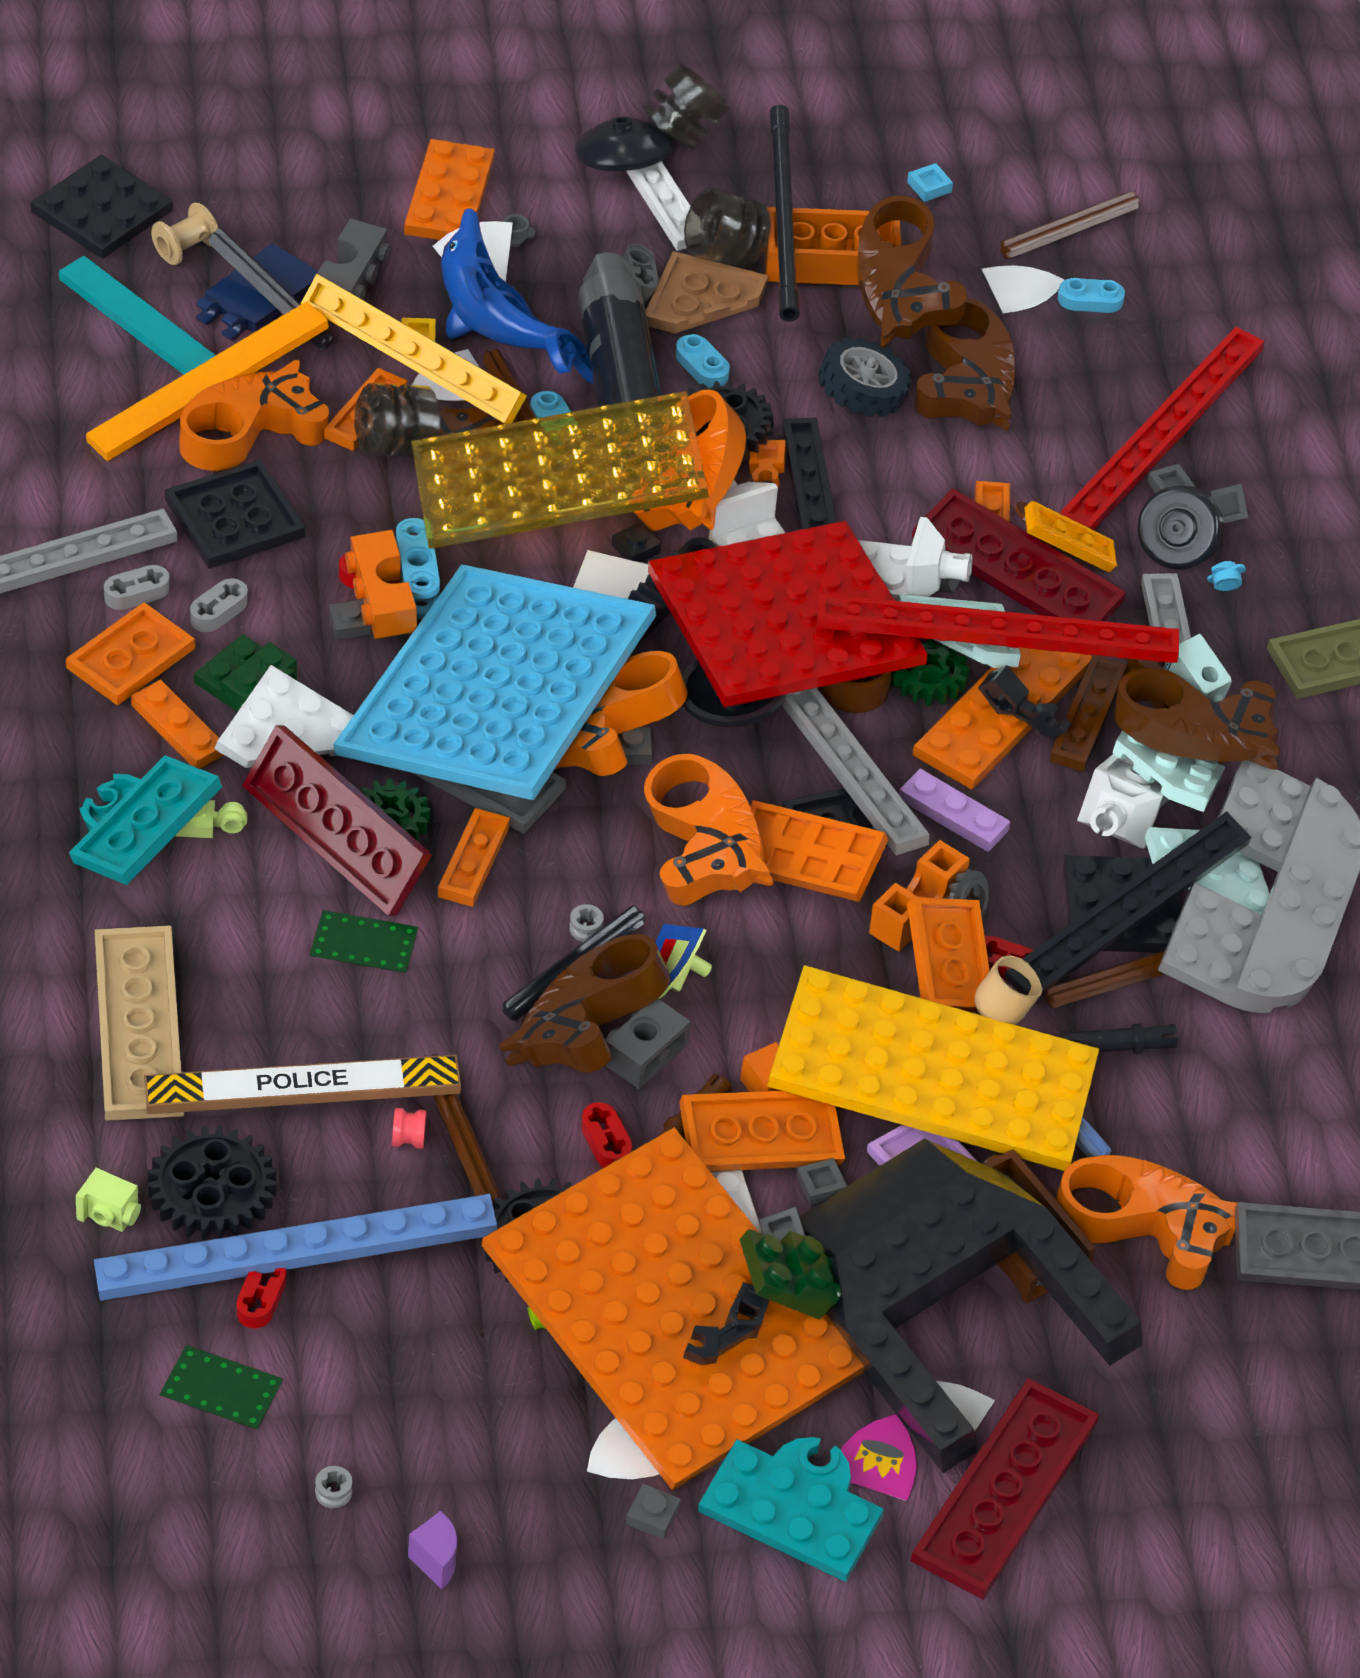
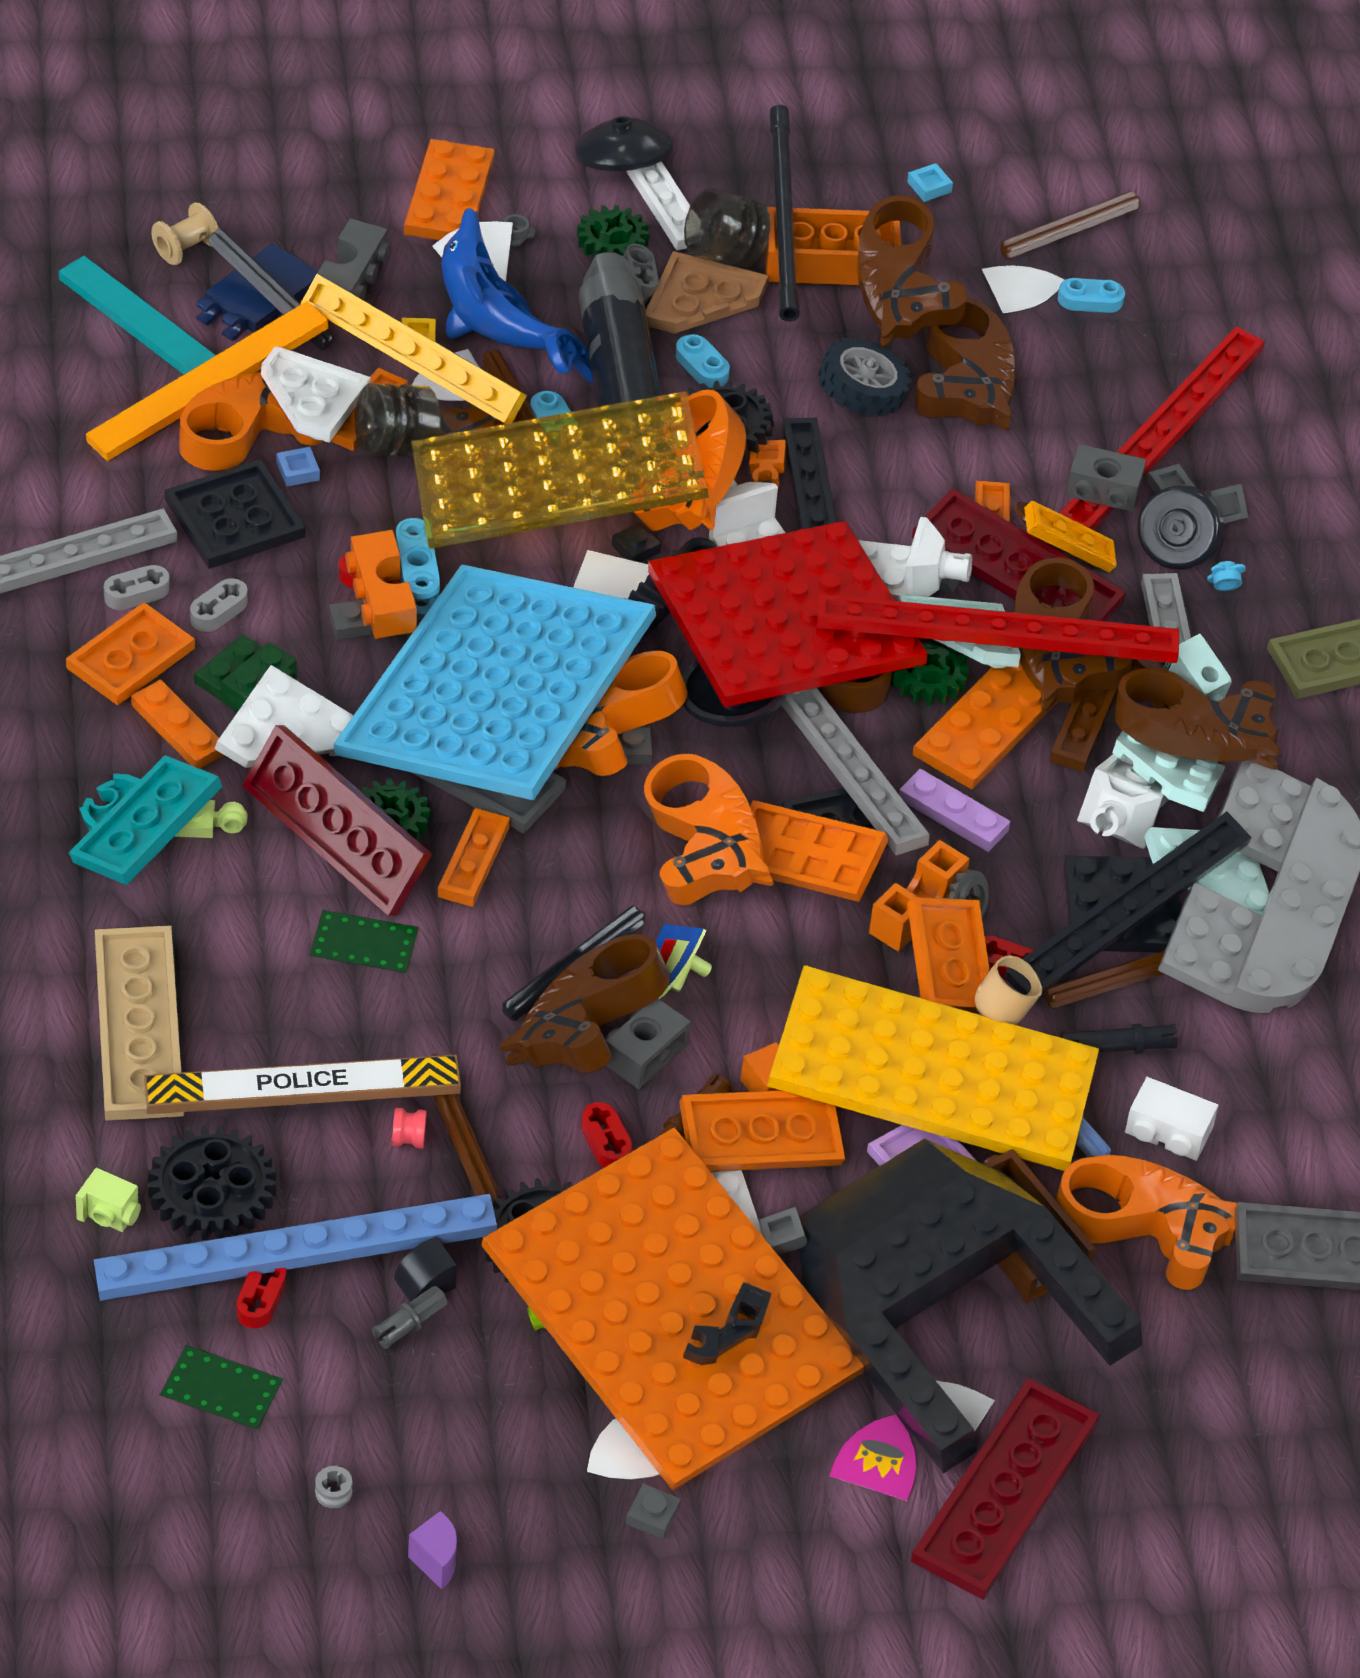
(101, 206): black plate -> none
(298, 466): none -> medium blue plate
(312, 391): none -> white plate
(410, 1316): none -> dark grey axle
(426, 1267): none -> black brick
(585, 913): light grey bush -> none
(611, 231): none -> dark green gear
(686, 105): clear smoke wheel -> none
(791, 1271): dark green plate -> none
(794, 1504): teal plate -> none
(820, 1180): dark grey plate -> none
(1010, 697): black piece -> none
(1064, 674): none -> reddish brown animal
(1105, 477): none -> dark grey brick
(1172, 1118): none -> white piece

